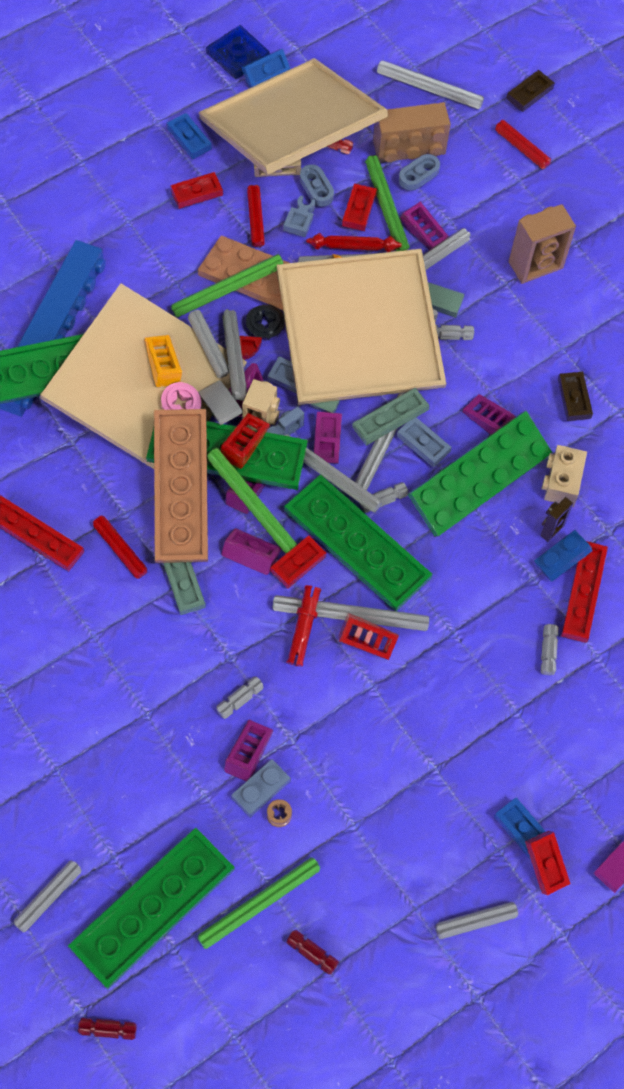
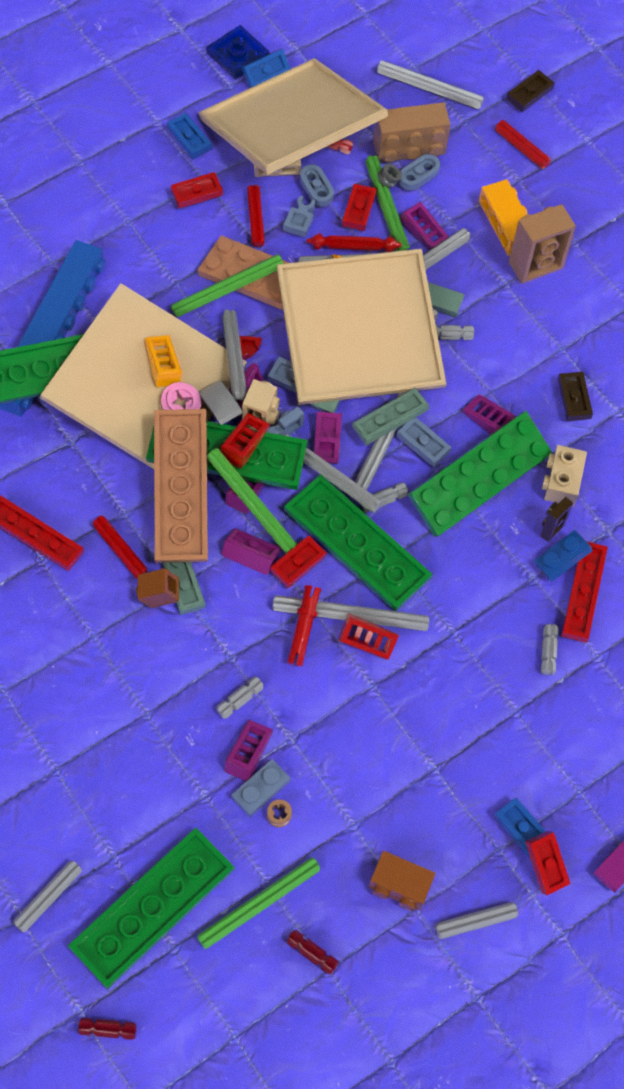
(158, 588): none -> dark orange brick
(208, 343): light grey axle -> none
(272, 315): black gear -> none
(389, 175): none -> dark grey bush
(401, 881): none -> dark orange brick
(502, 210): none -> light orange brick

